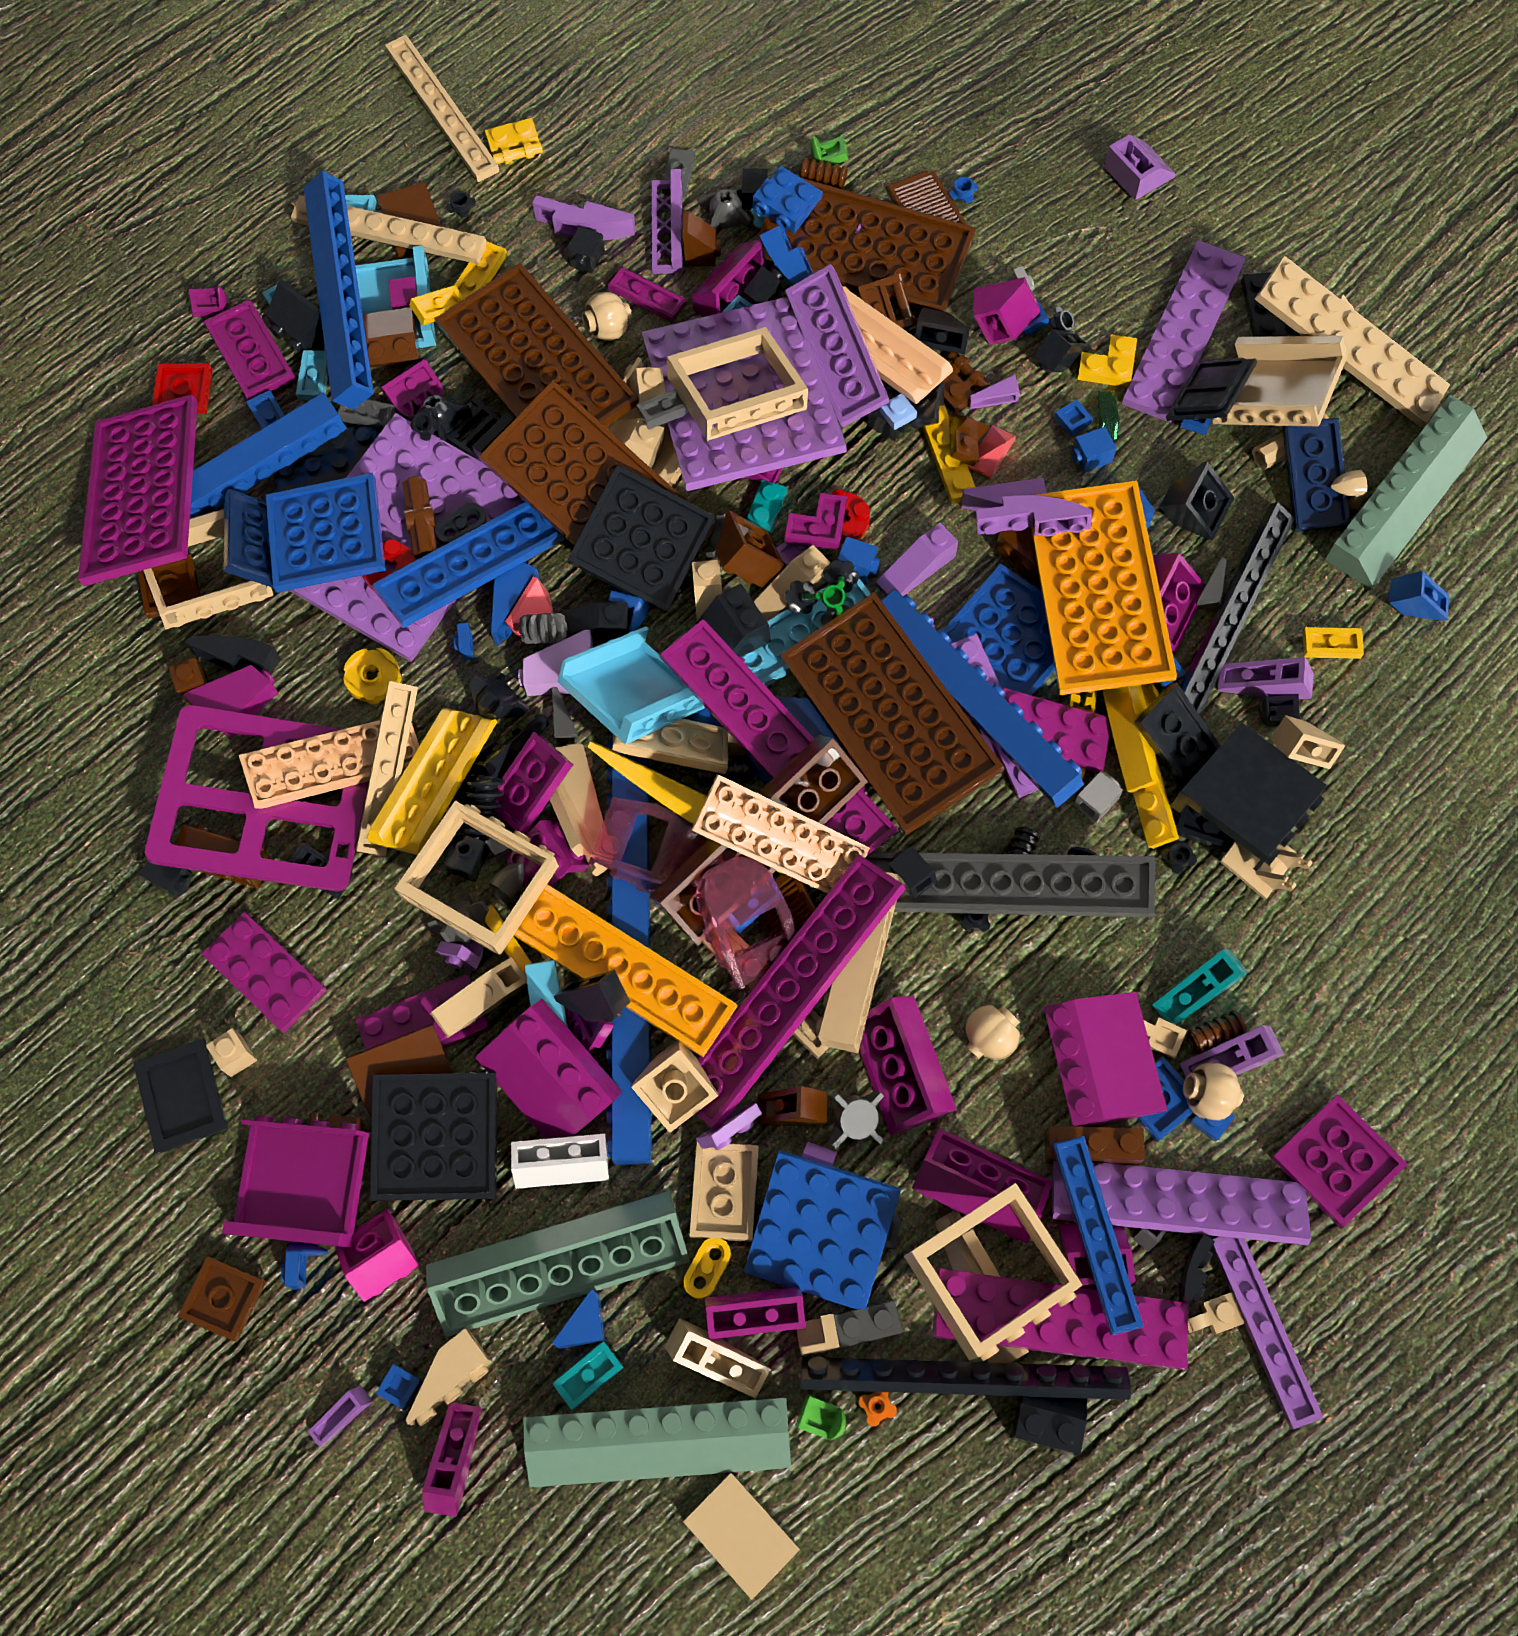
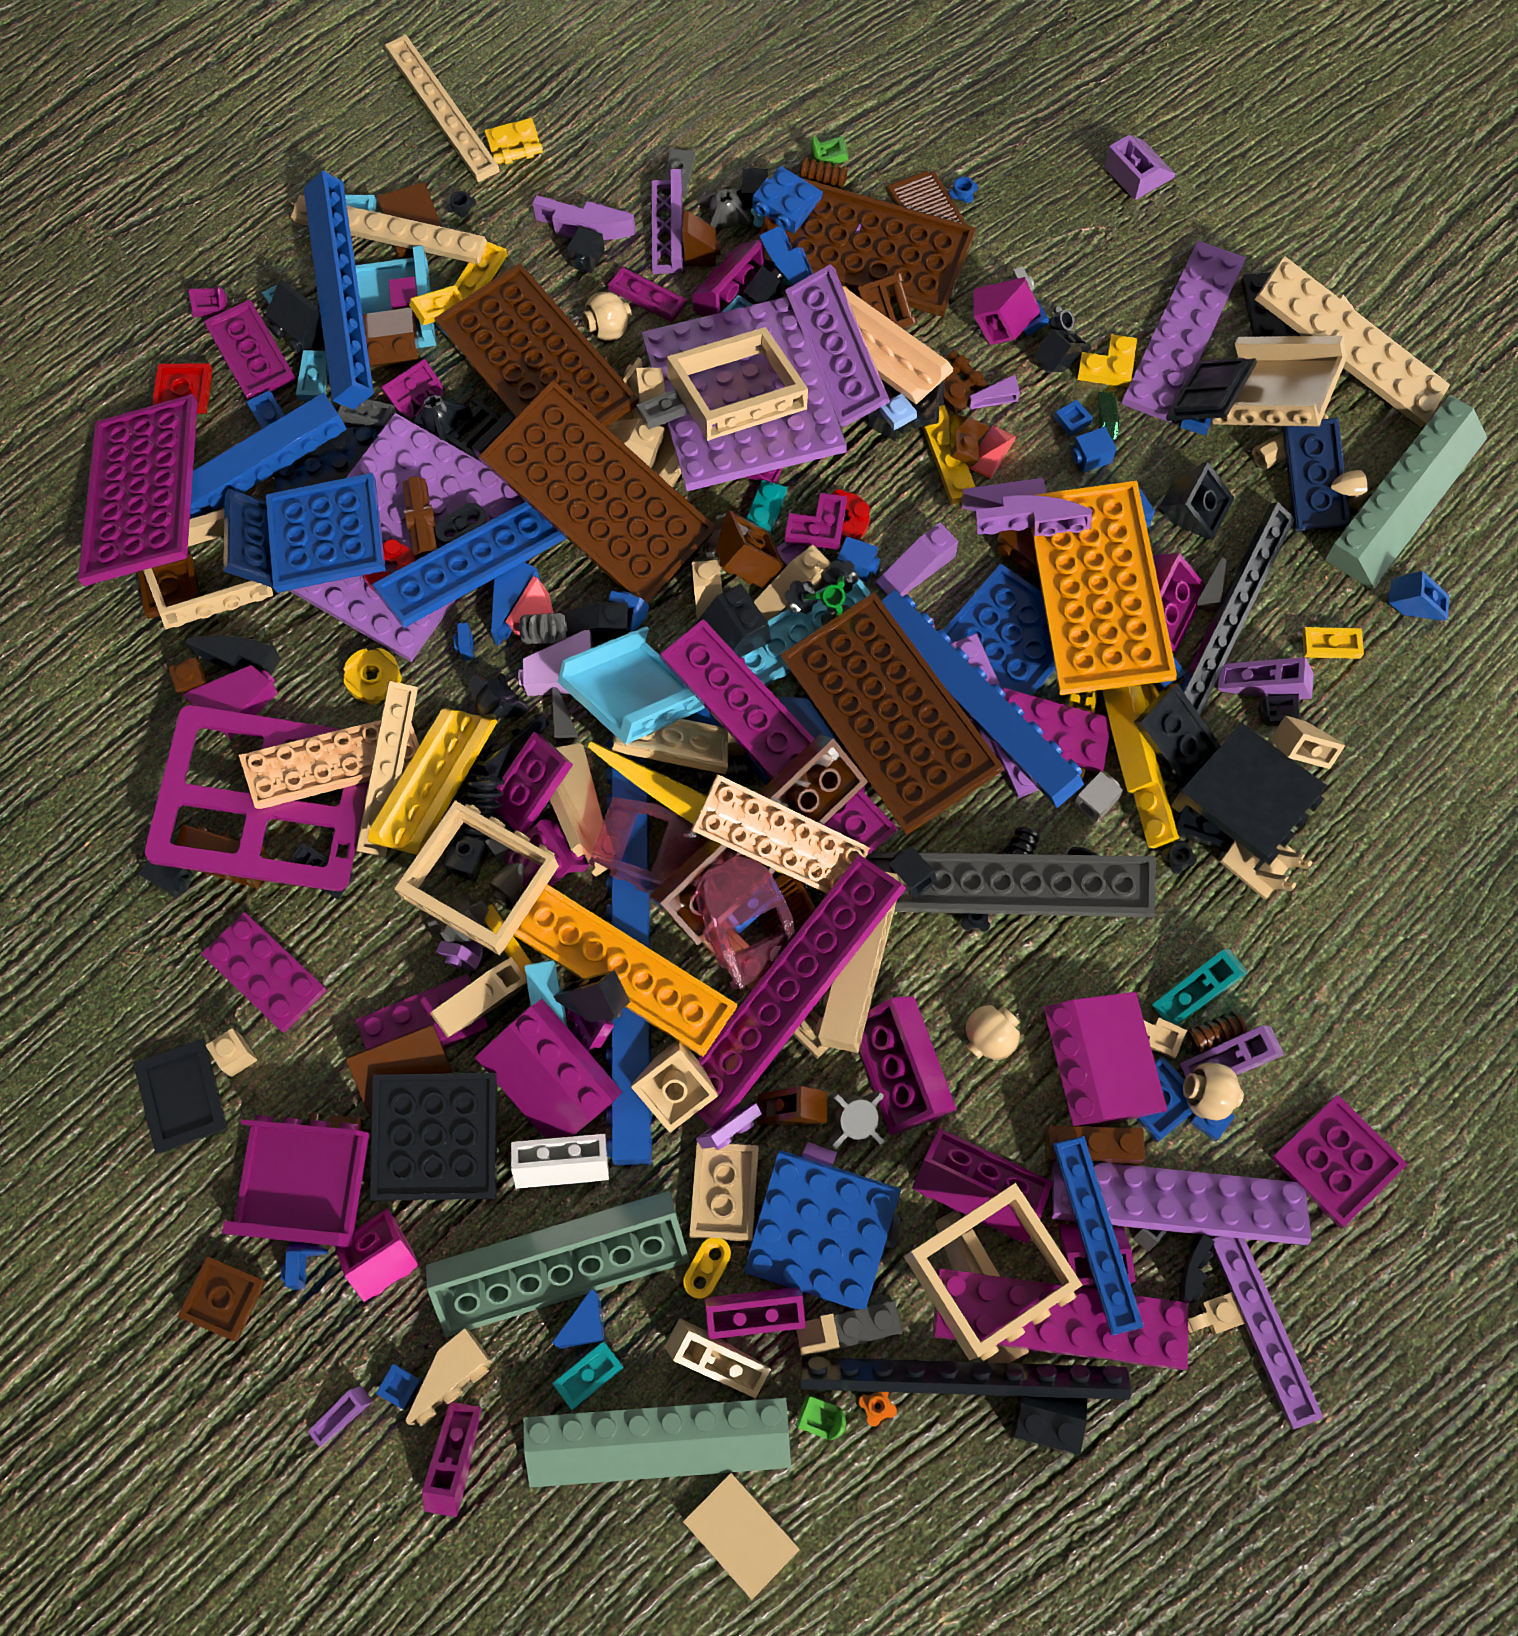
(420, 419): black plate -> none
(641, 539): black plate -> none
(942, 331): black slope -> none

